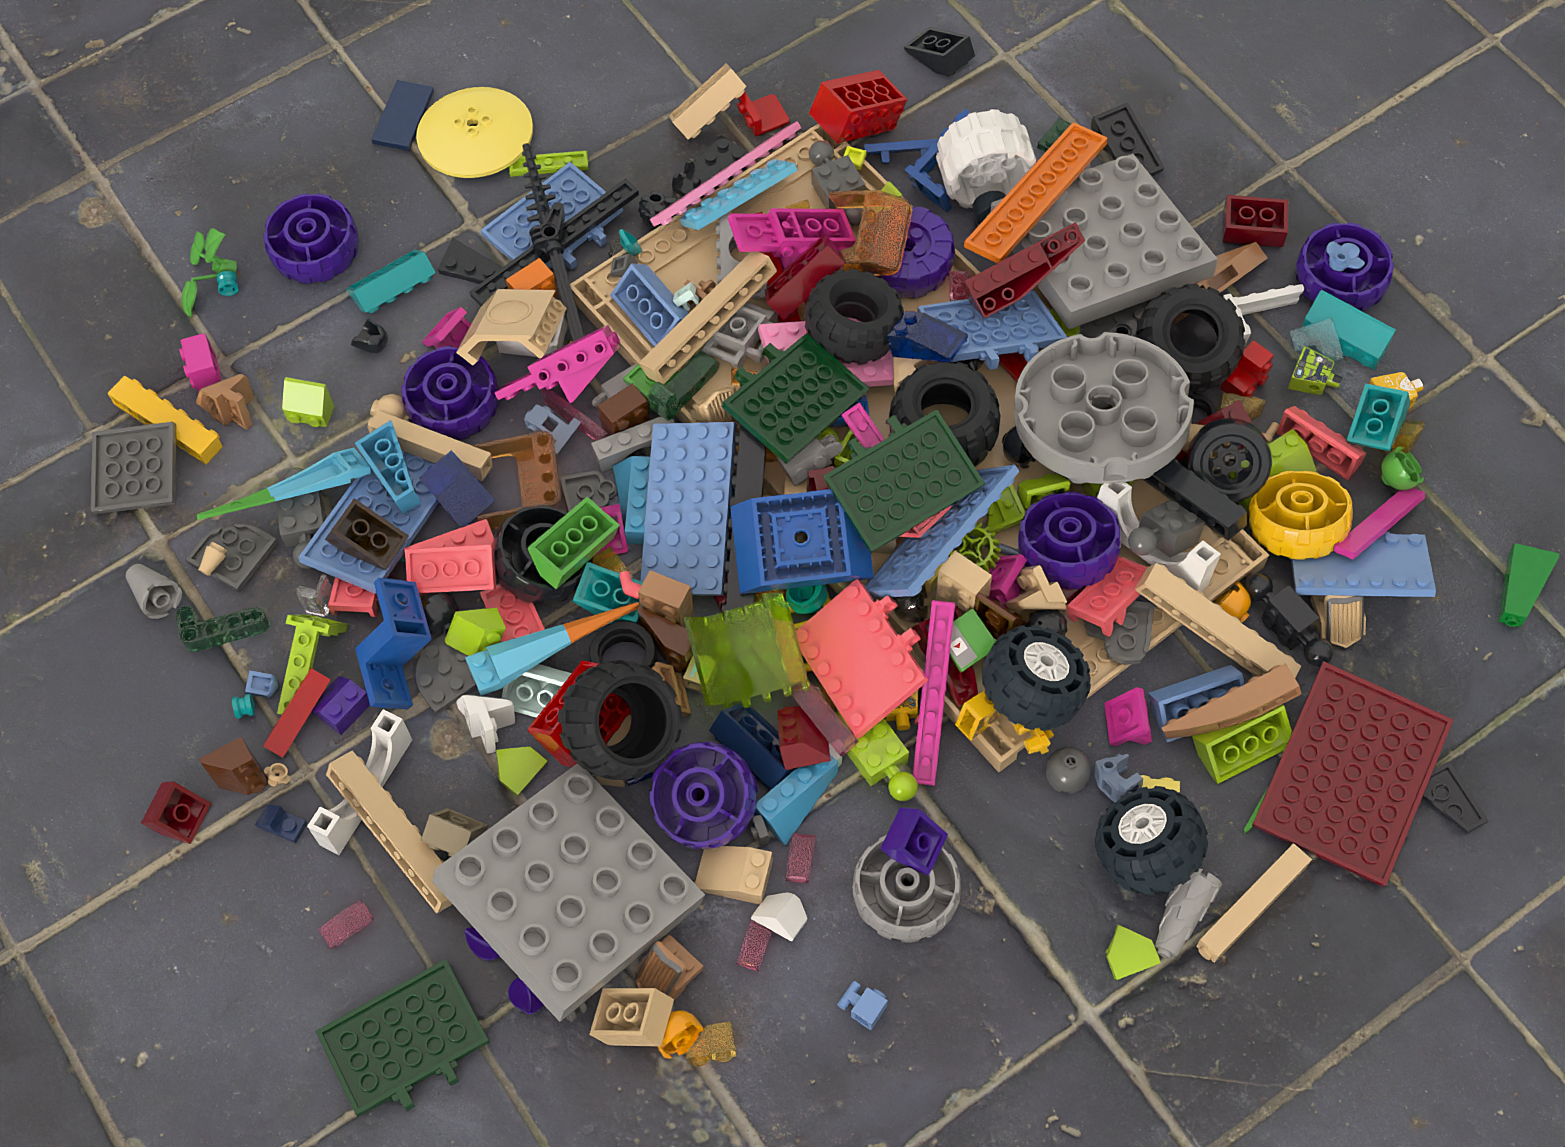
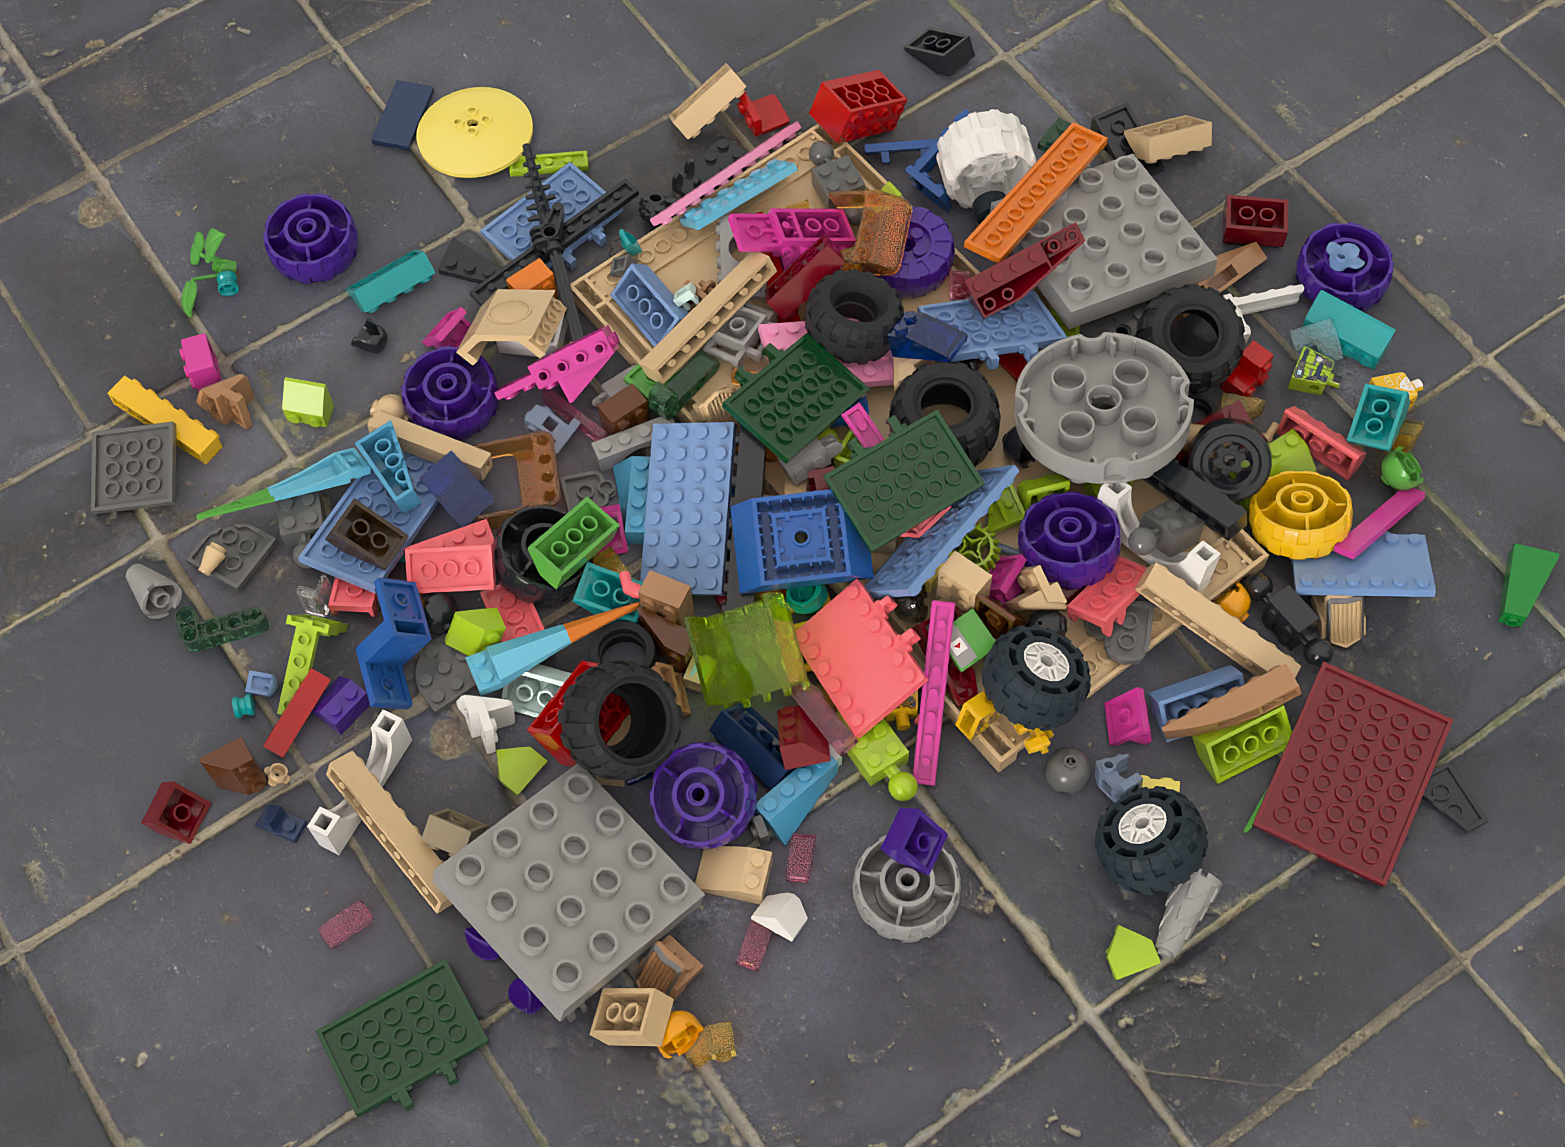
(856, 155): neon yellow tile -> none
(867, 1007): medium blue brick -> none
(1169, 138): none -> tan slope
(1253, 903): tan brick -> none

